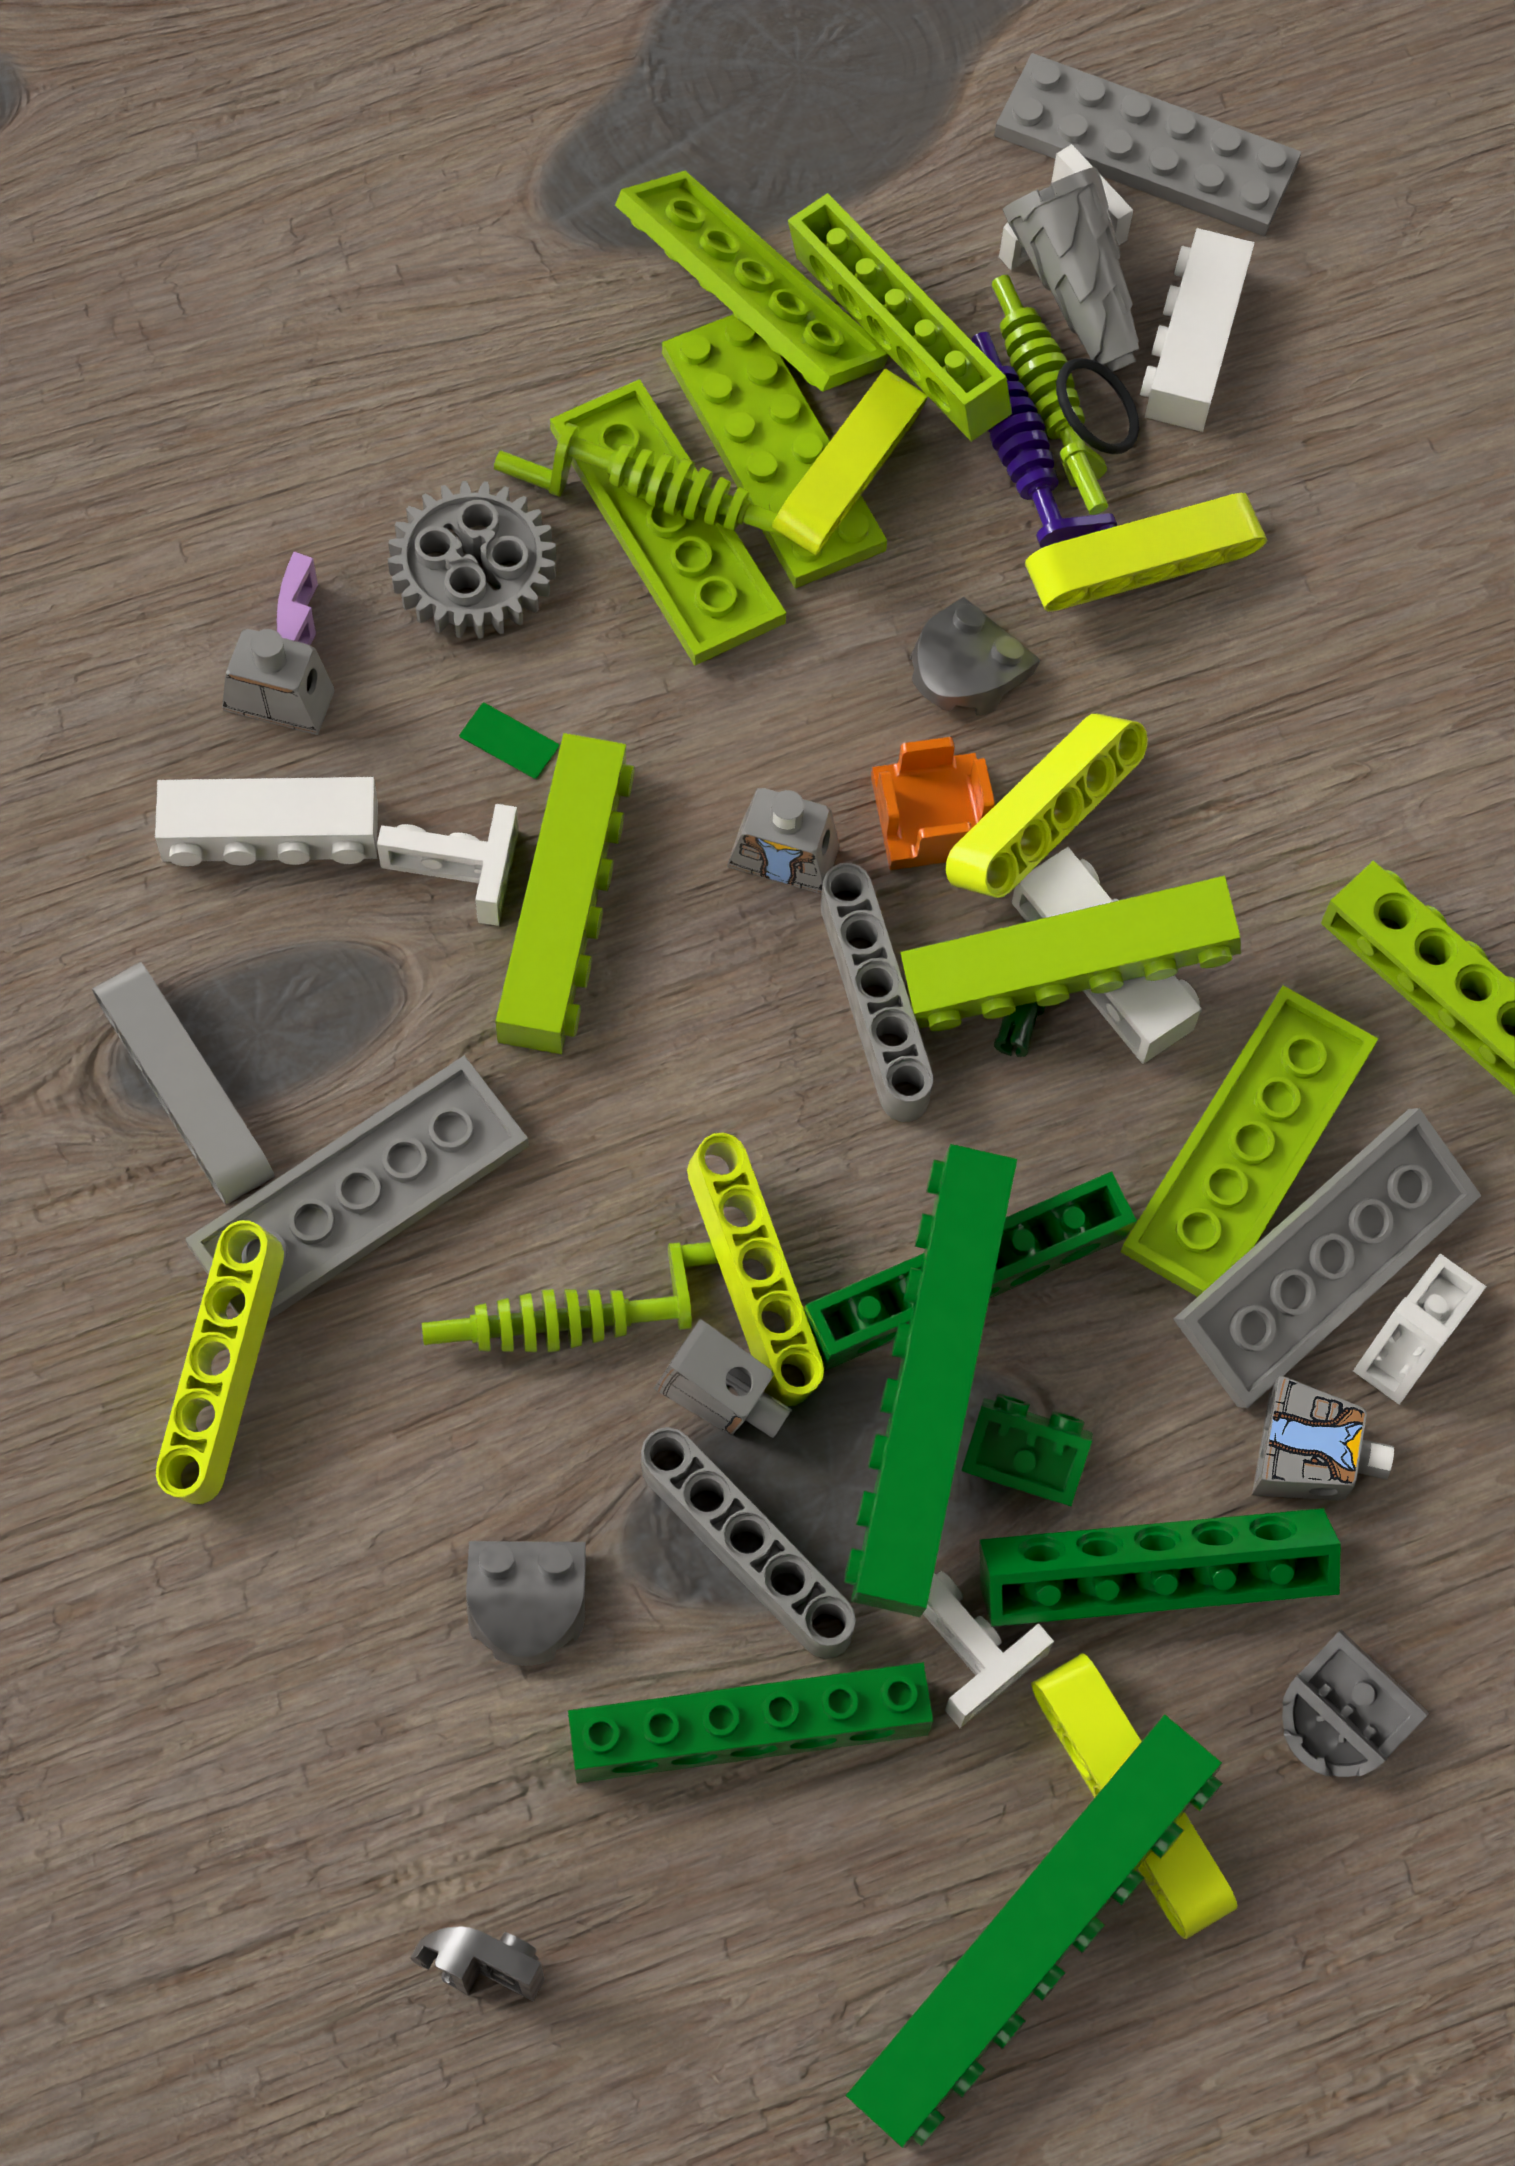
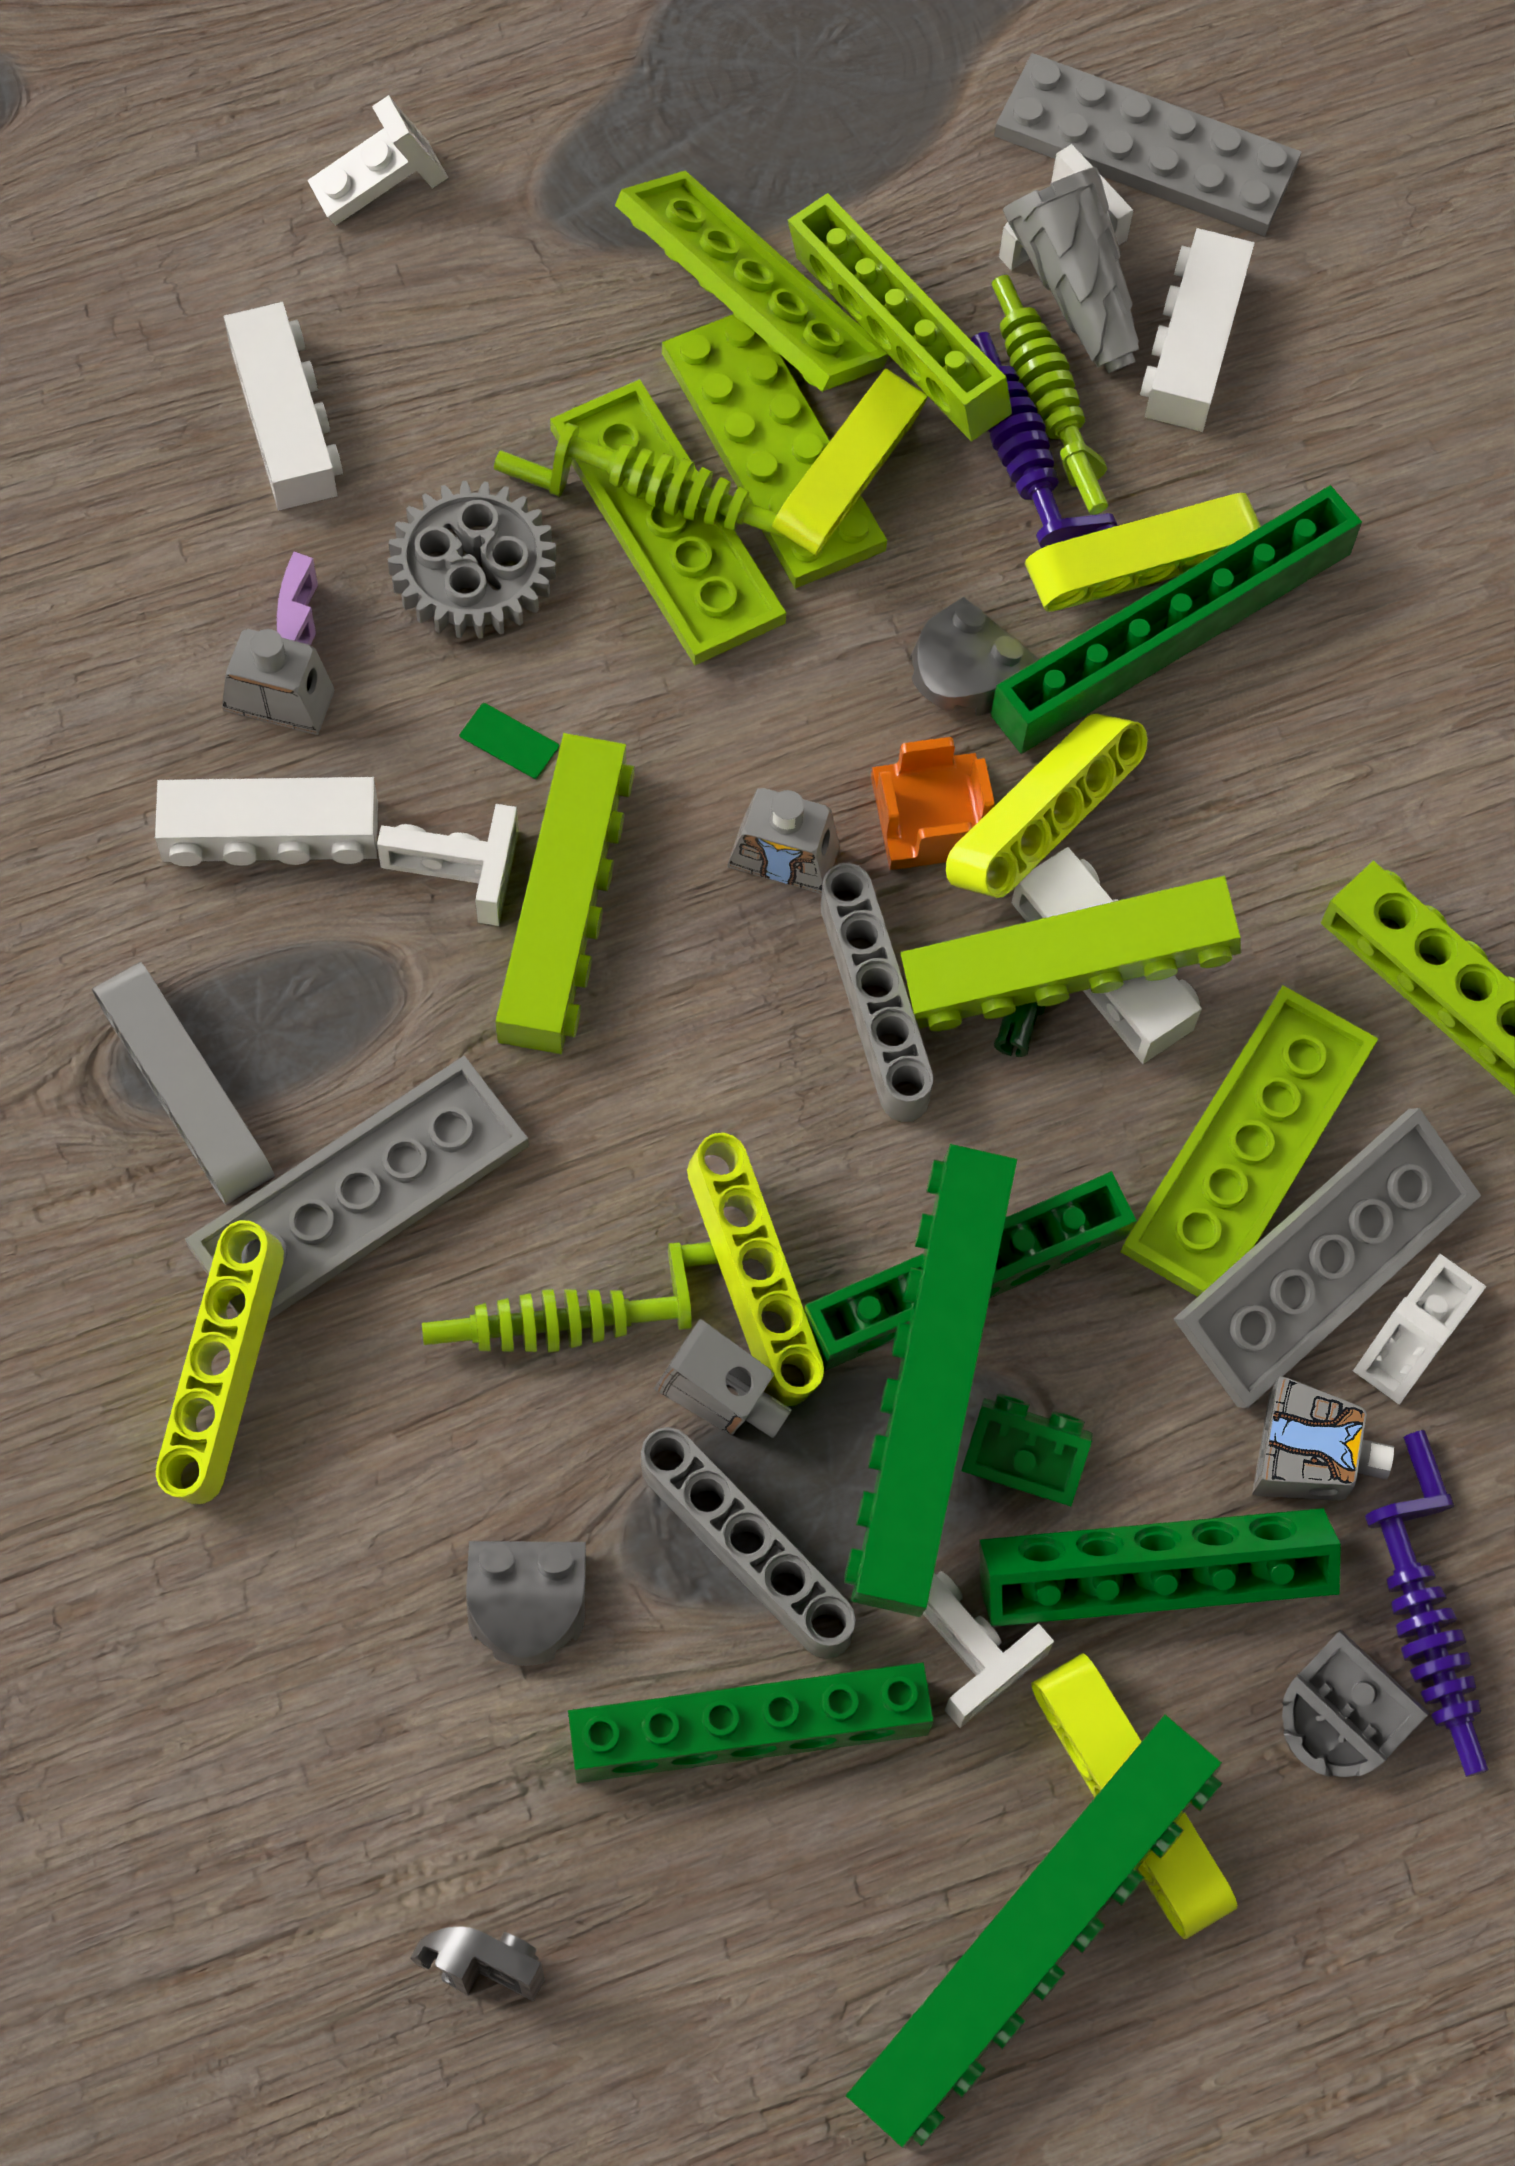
(282, 407): none -> white brick
(376, 165): none -> white bracket
(1073, 420): black tyre -> none
(1174, 619): none -> green brick
(1424, 1620): none -> dark purple piece

